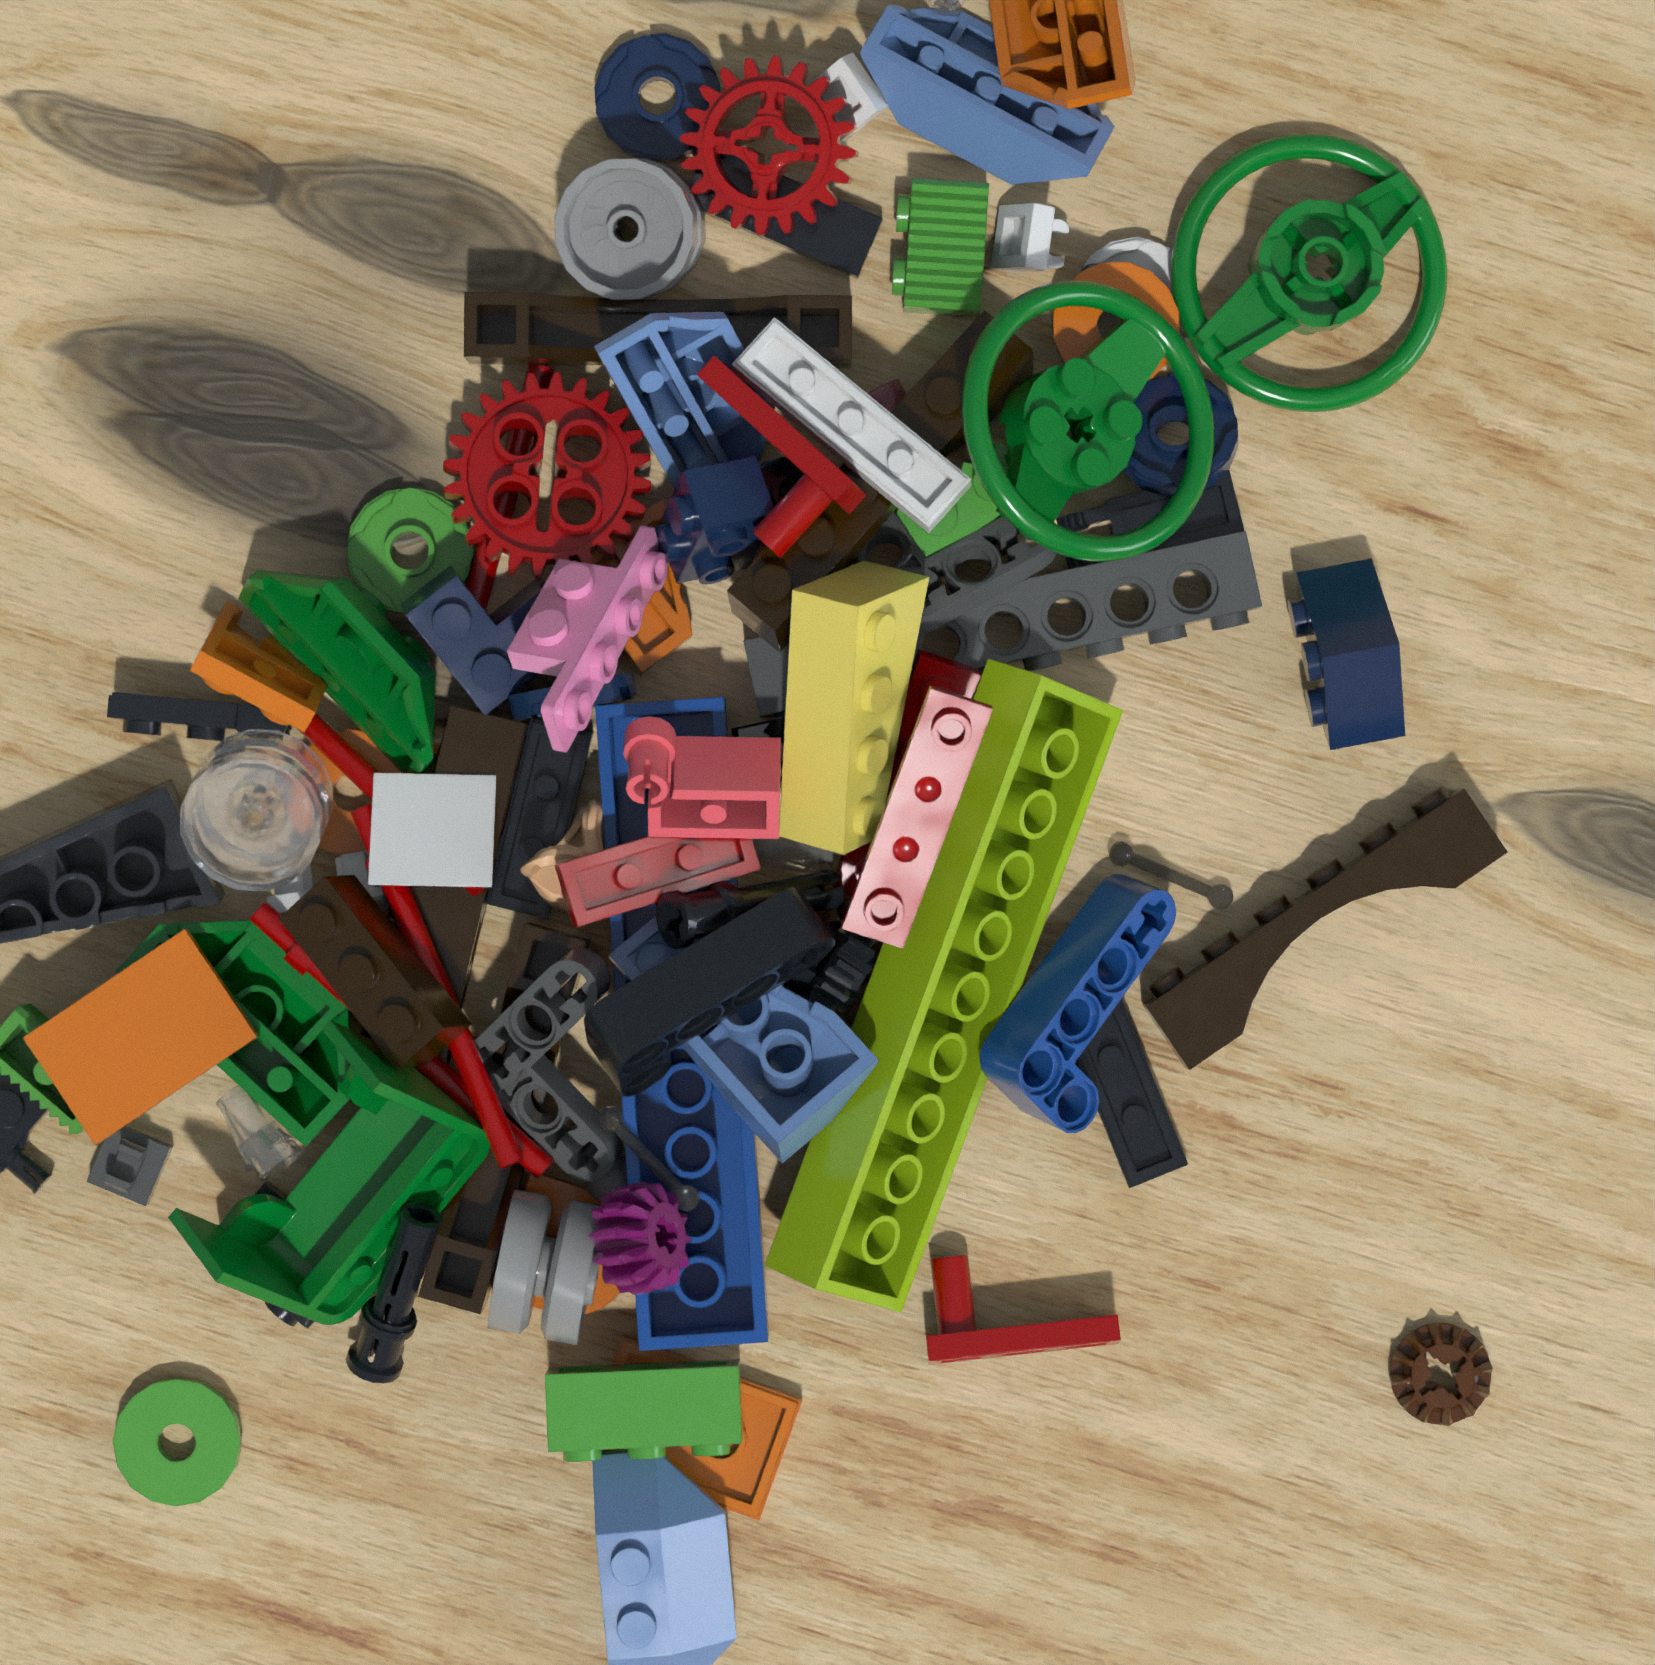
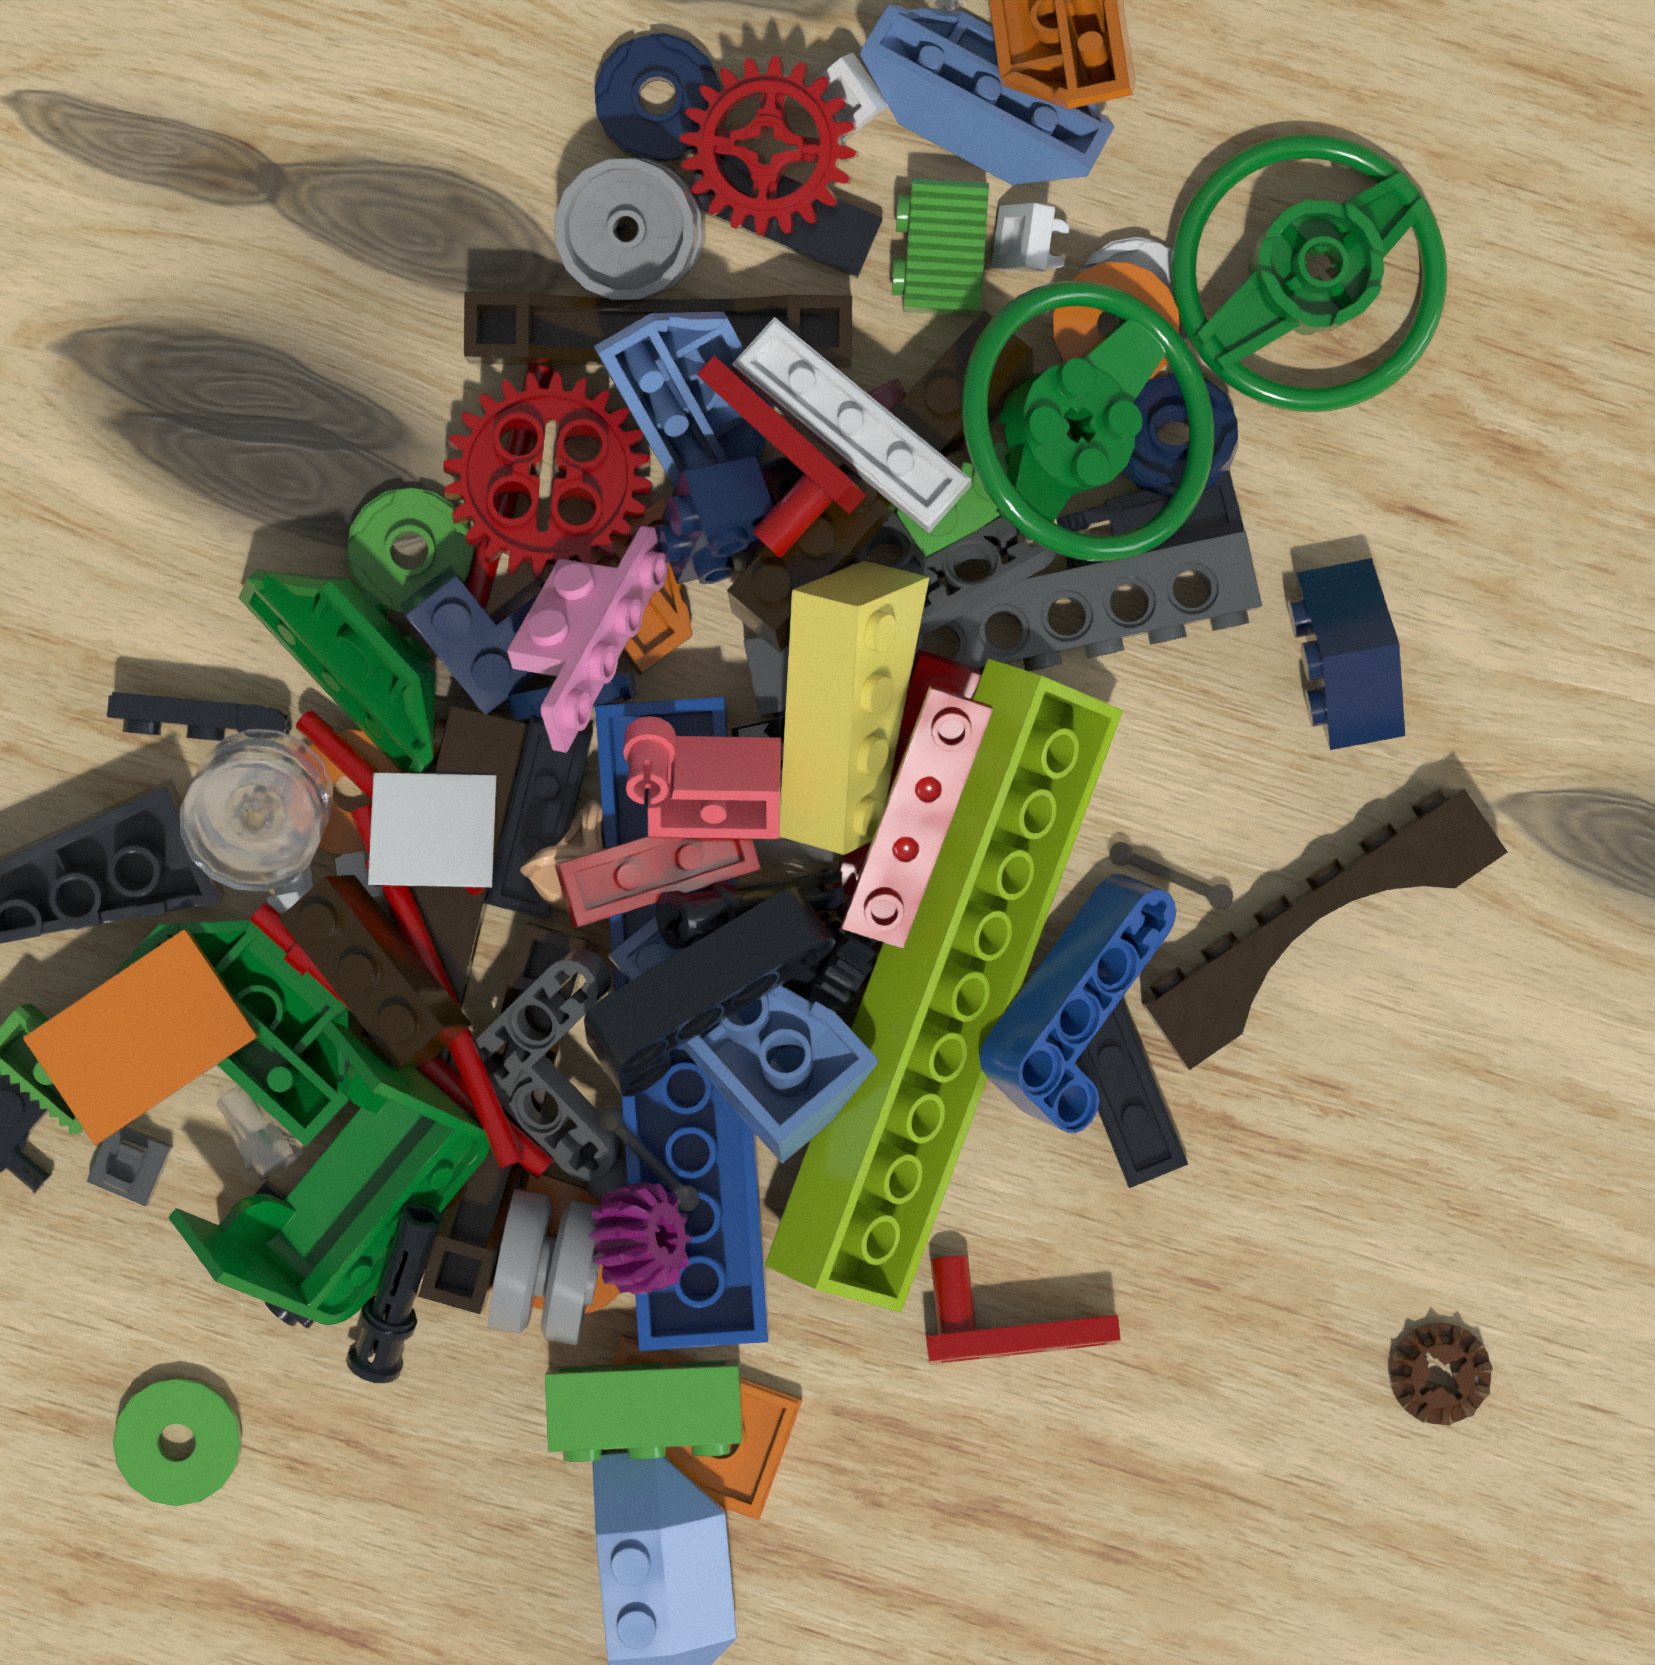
(258, 672): orange wing -> none

